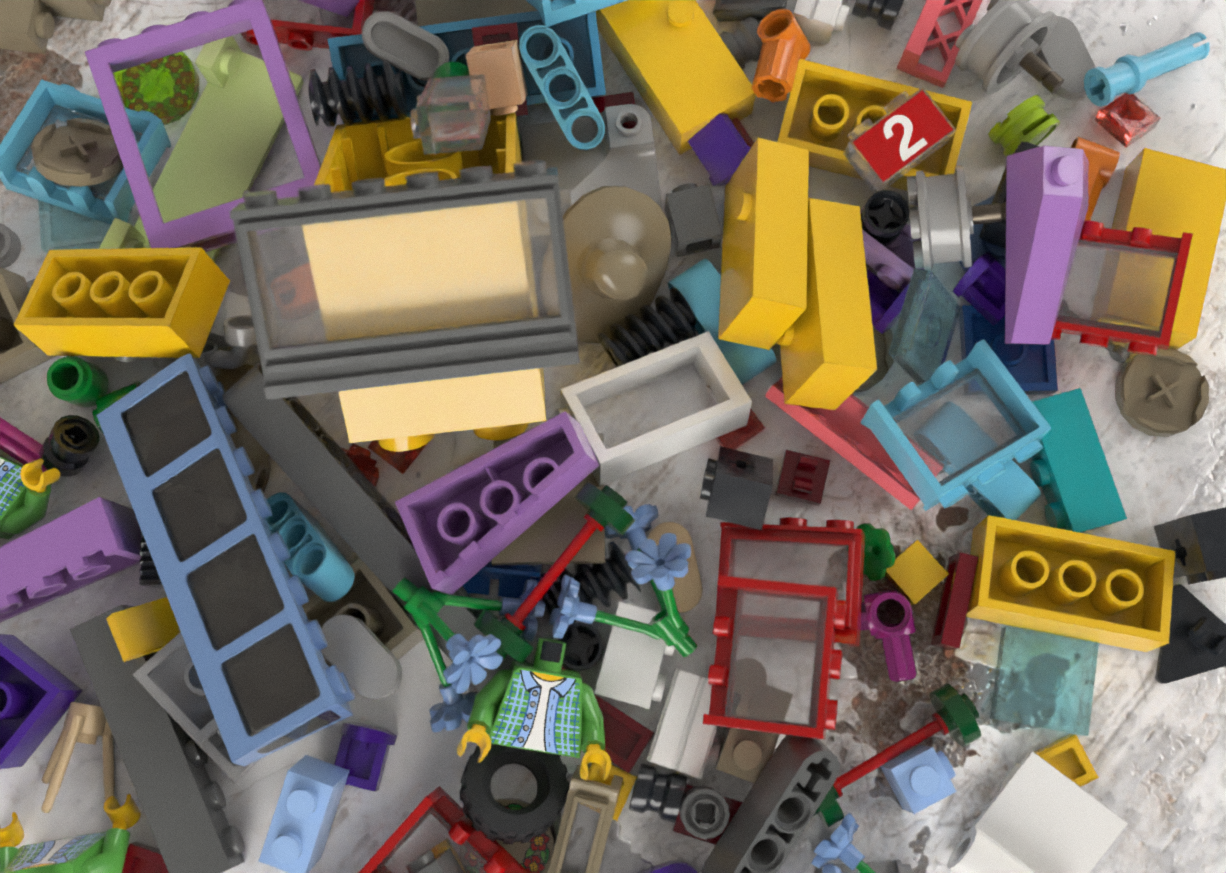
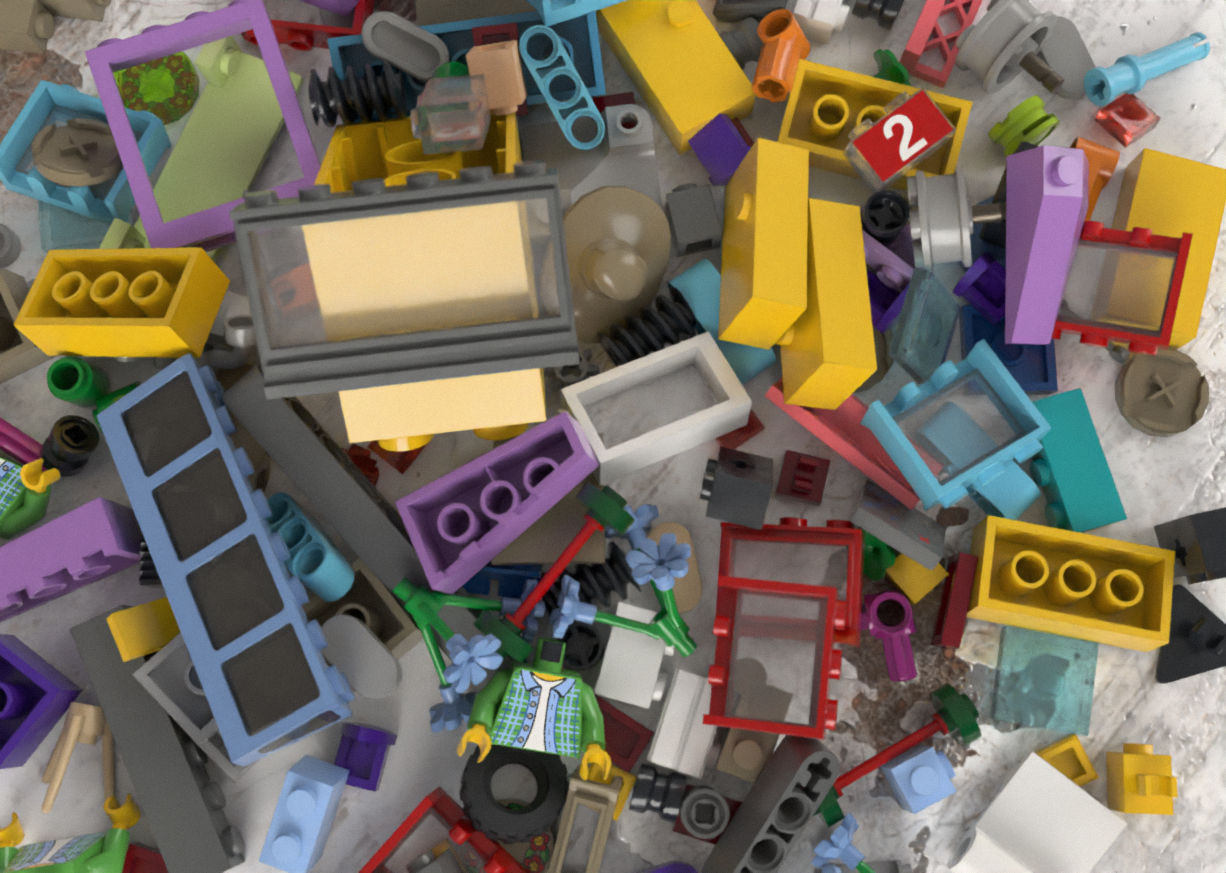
(585, 371): none -> dark grey gear
(890, 68): none -> green plant
(898, 526): none -> dark grey tile
(1140, 780): none -> yellow brick

